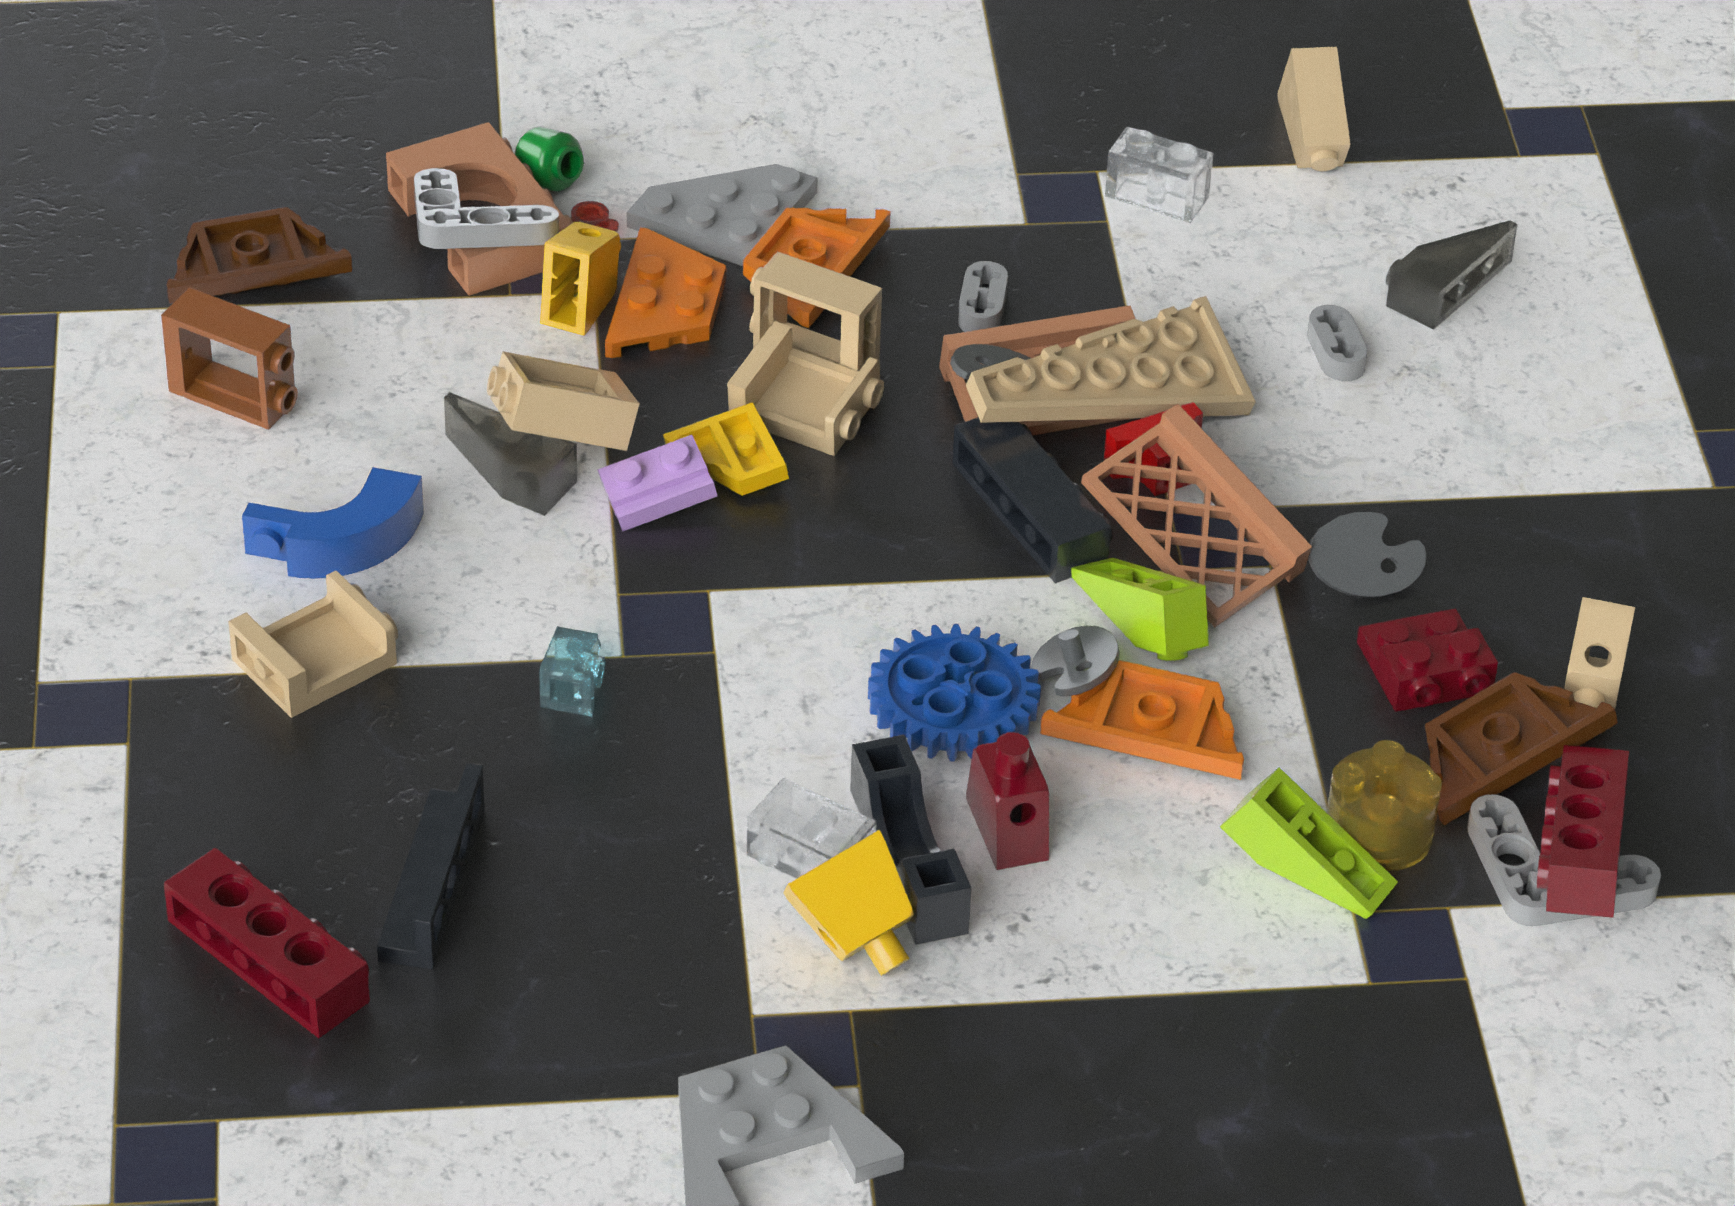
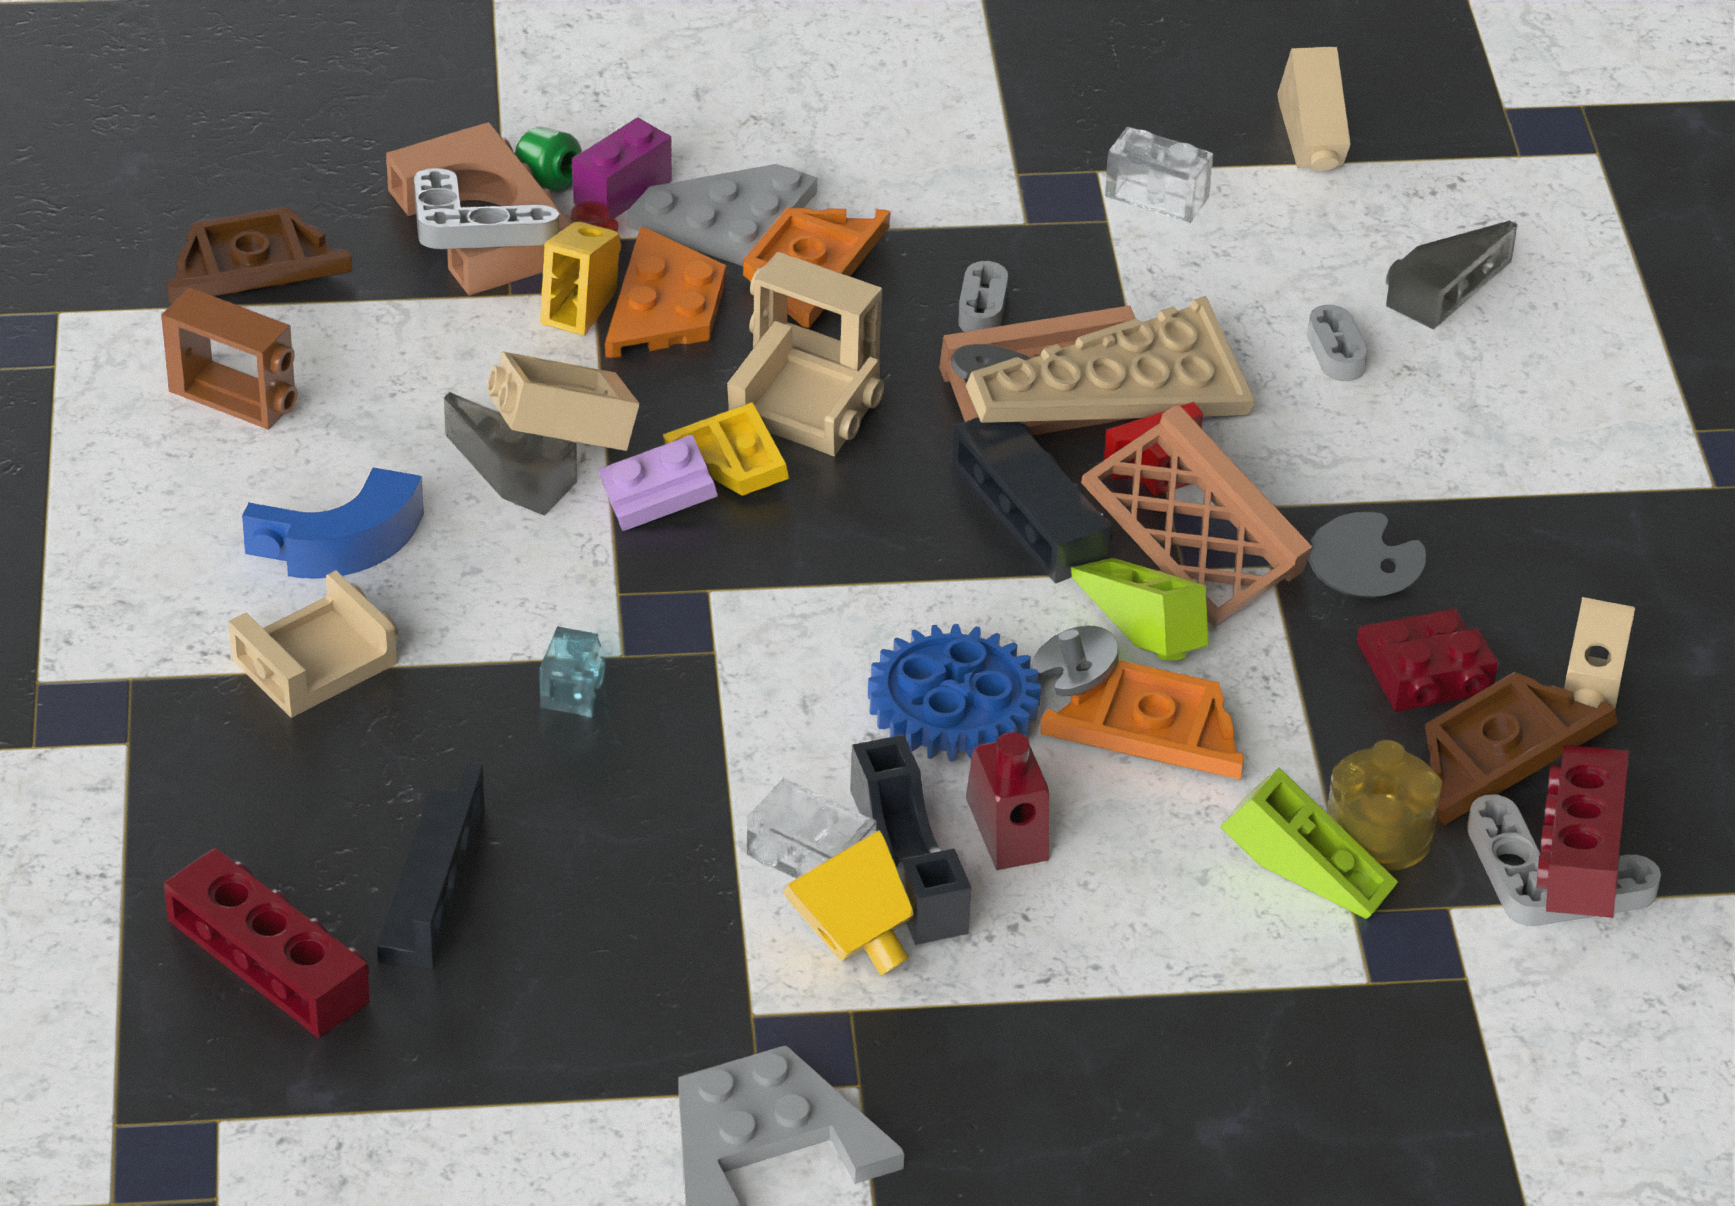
(623, 166): none -> magenta brick

